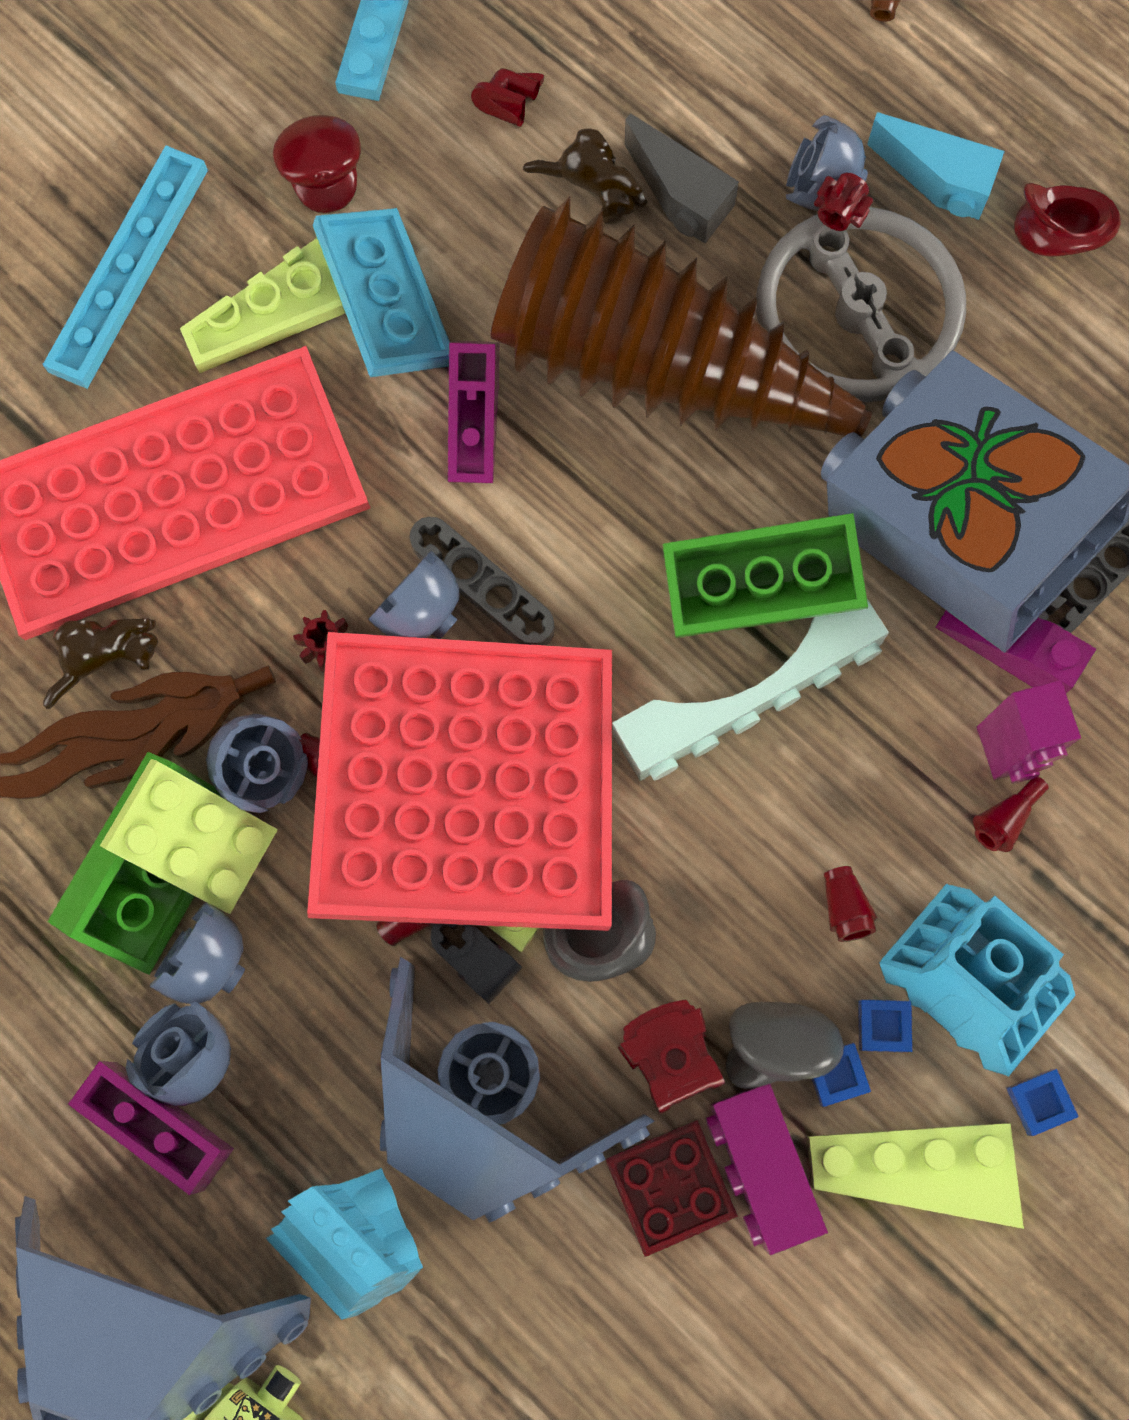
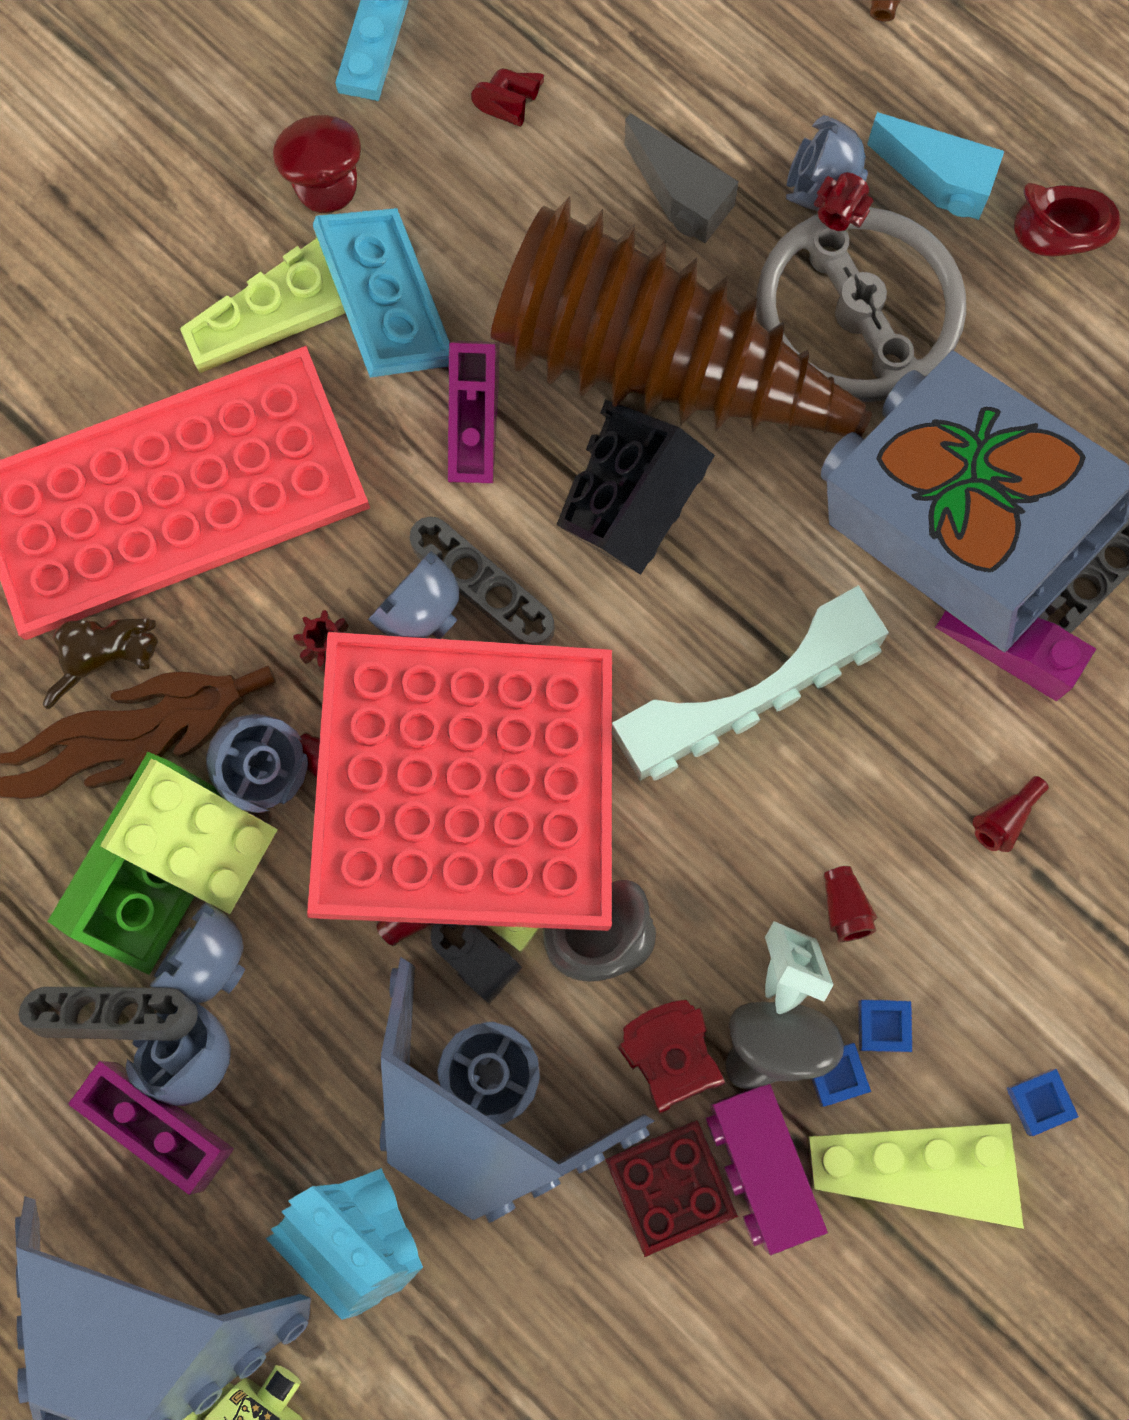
(108, 1007): none -> dark grey beam
(125, 267): medium azure plate -> none
(592, 167): dark brown animal -> none
(633, 485): none -> black wedge
(765, 575): bright green slope -> none
(794, 968): none -> light aqua tile
(981, 975): medium azure slope -> none
(1028, 732): magenta brick -> none

